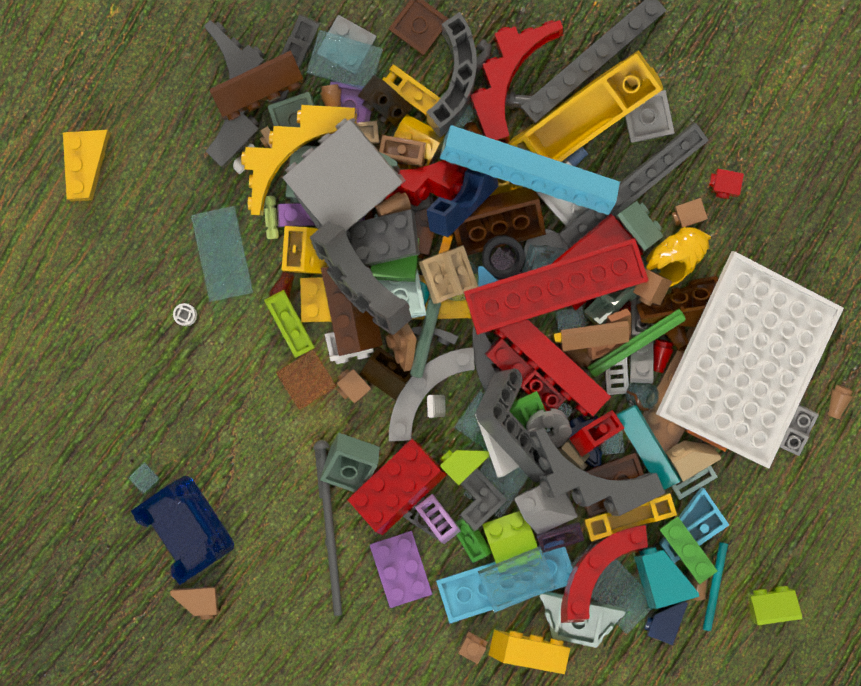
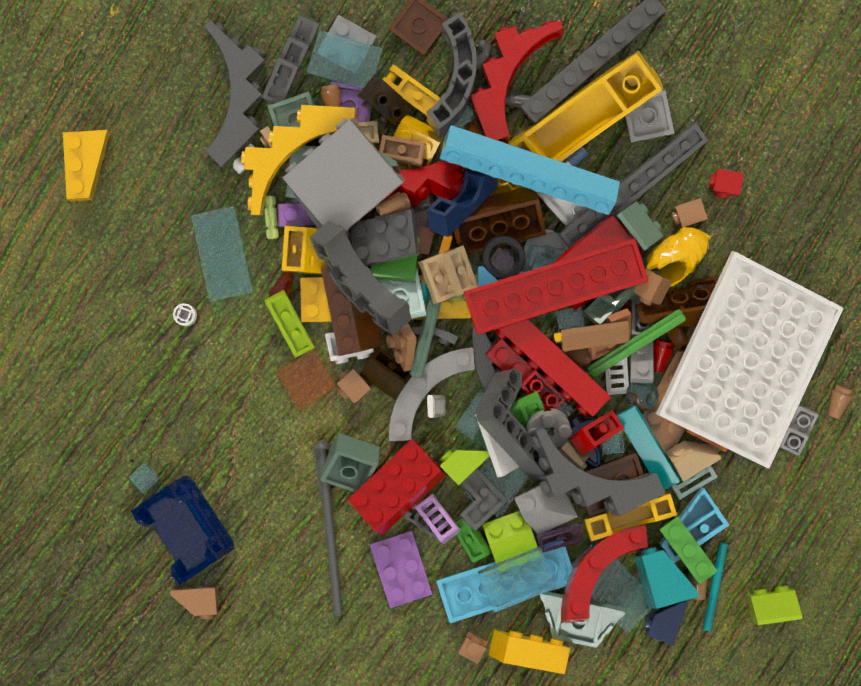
(257, 86): reddish brown slope -> none

